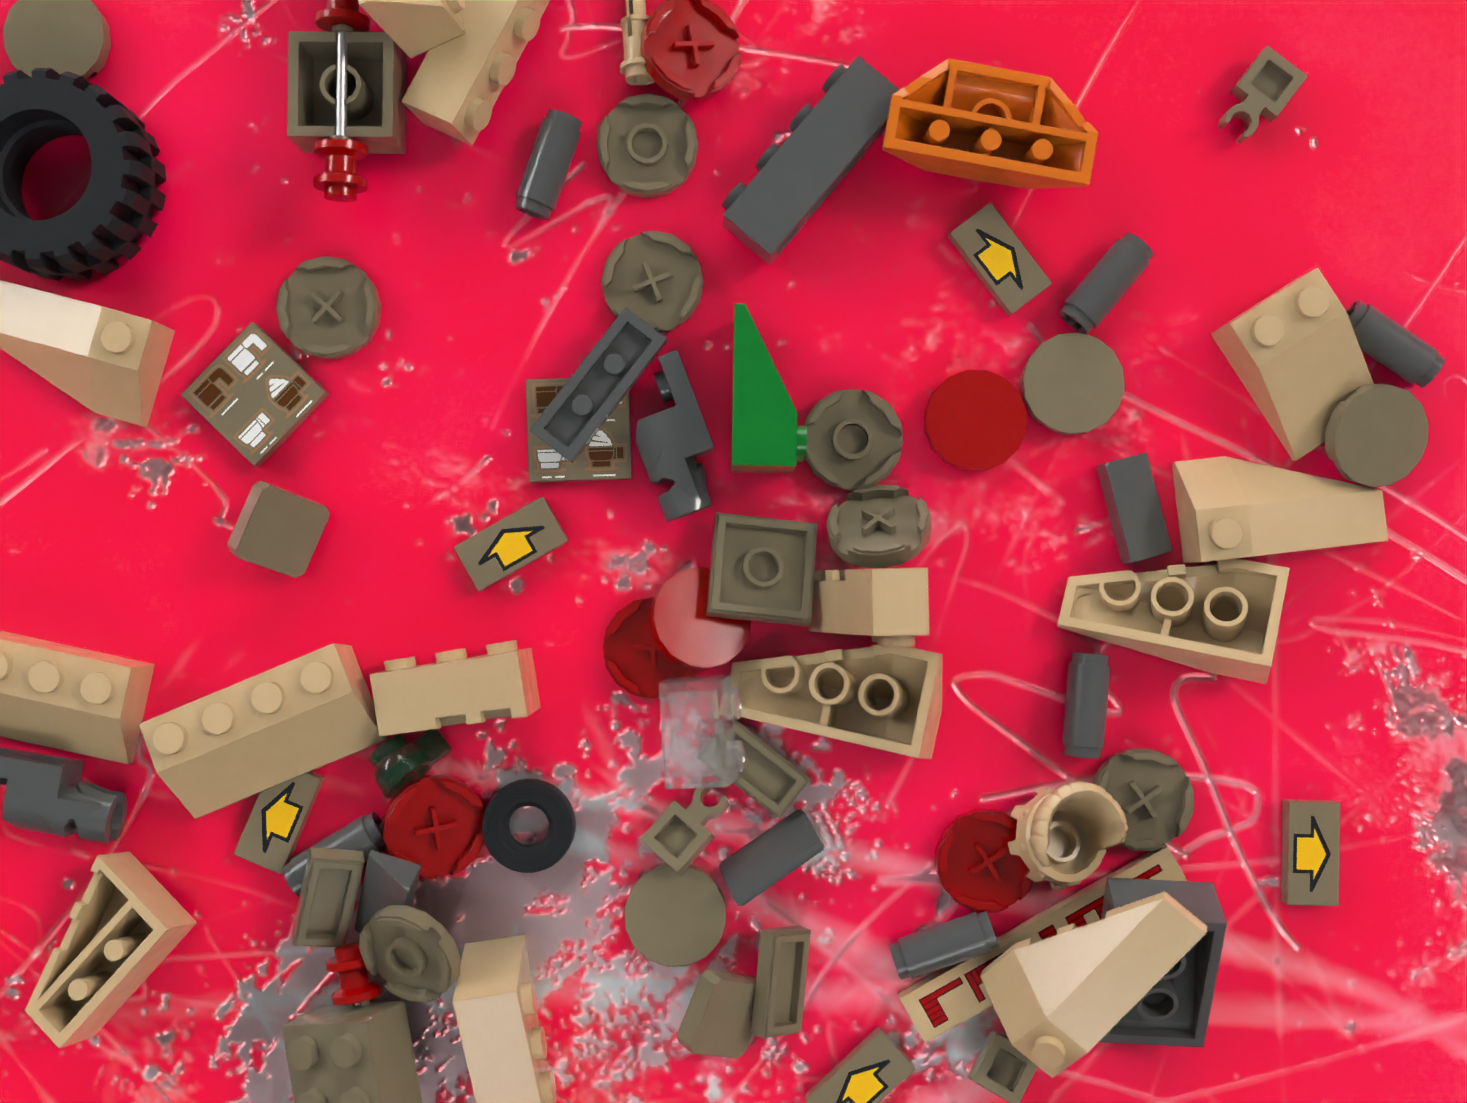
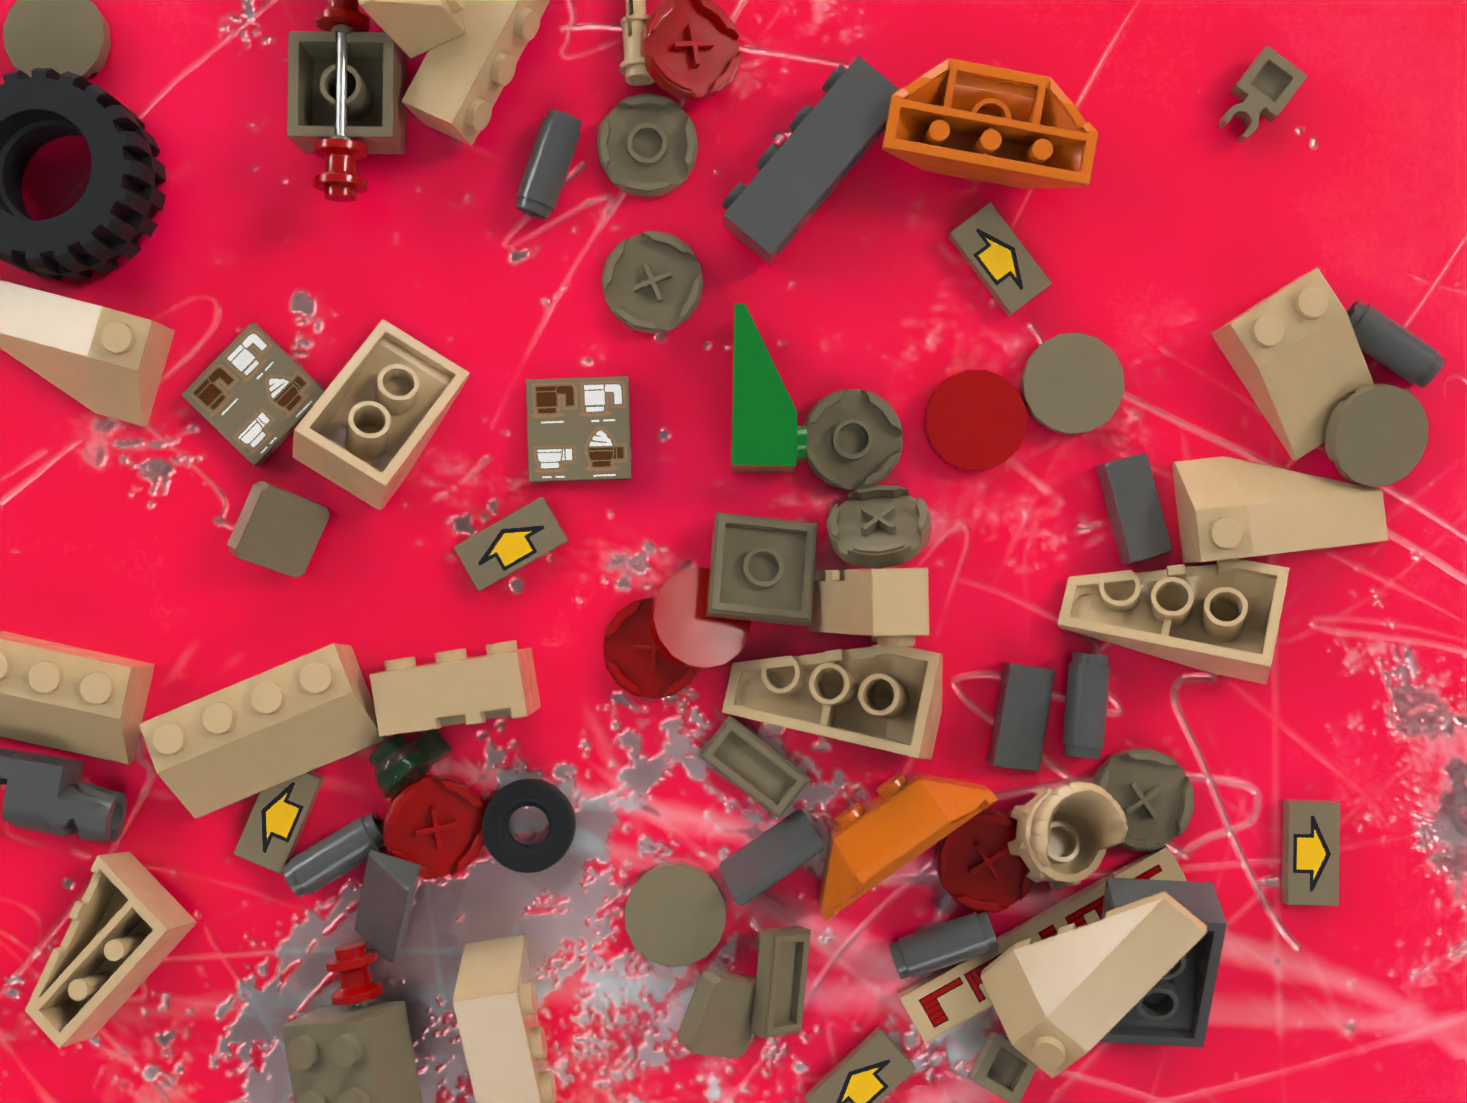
(327, 897): dark tan tile -> none
(329, 308): dark tan tile -> none
(378, 414): none -> tan slope
(410, 953): dark tan tile -> none
(598, 385): dark grey plate -> none
(674, 440): dark grey plate -> none
(680, 833): dark tan plate -> none
(700, 732): clear brick -> none
(892, 832): none -> orange wedge
(1021, 716): none -> dark grey slope
(1106, 283): dark grey piece -> none

